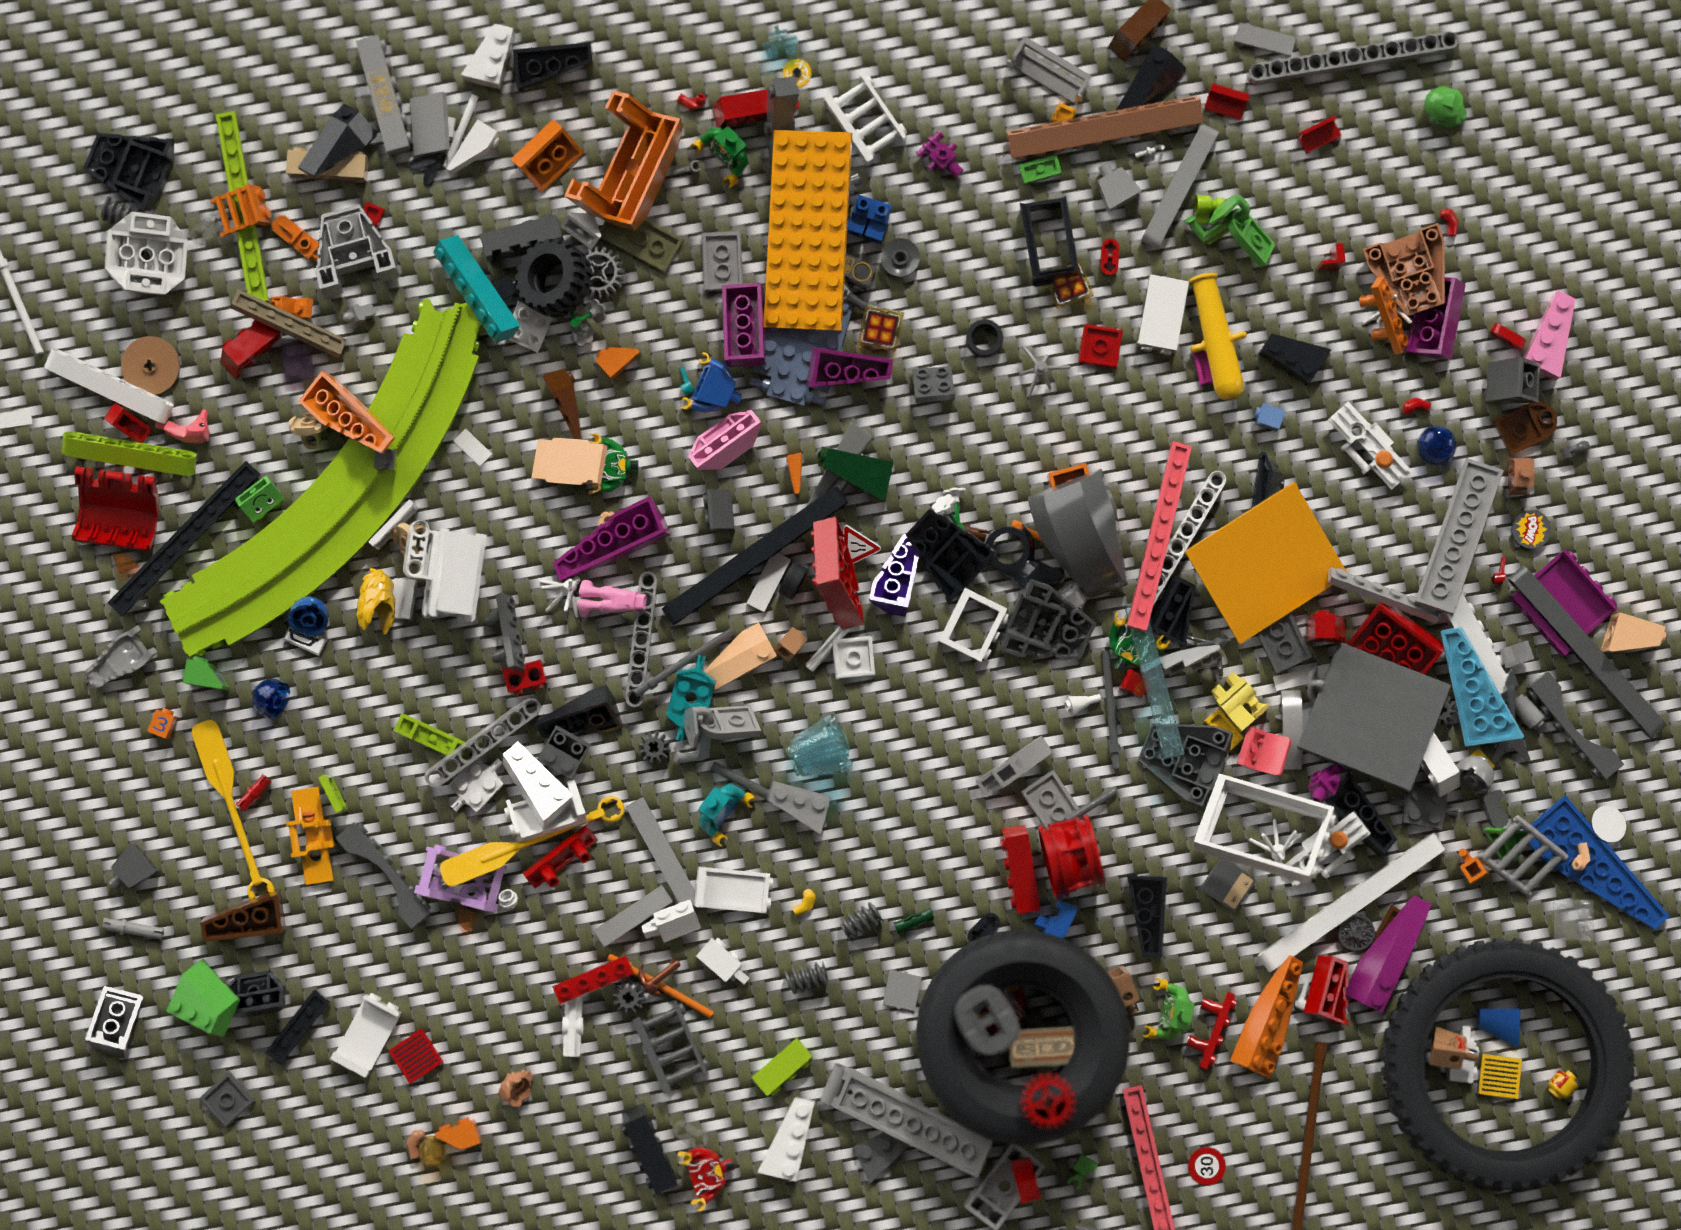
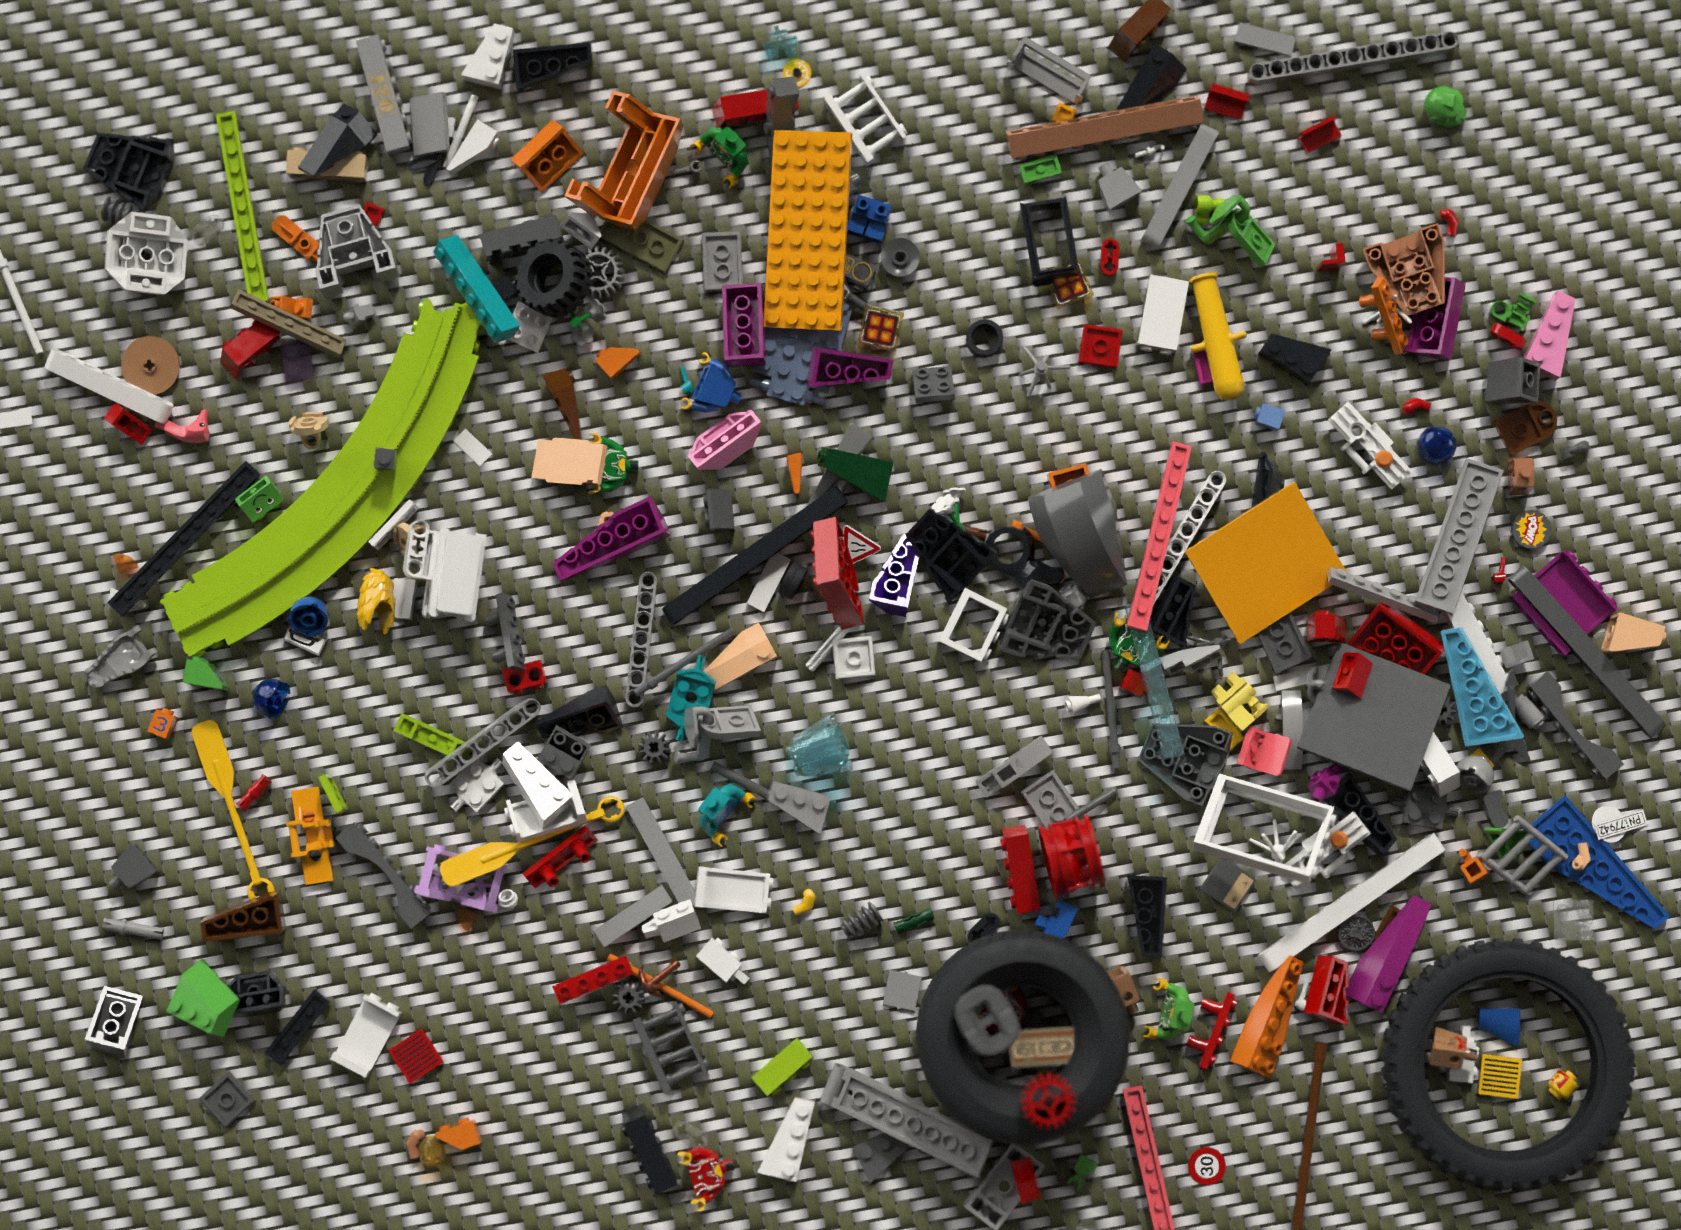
(116, 509): red hinge -> none
(129, 453): lime beam -> none
(252, 205): orange plate -> none
(340, 410): orange wedge -> none
(516, 1087): nougat hair -> none
(567, 588): white plant -> none
(573, 1027): white piece -> none
(613, 601): bright pink piece -> none
(693, 103): red arm -> none
(790, 644): medium nougat brick -> none
(807, 978): dark grey piece -> none
(942, 156): magenta piece -> none
(1352, 674): none -> red panel
(1517, 315): none -> bright green piece
(1620, 824): none -> white sticker

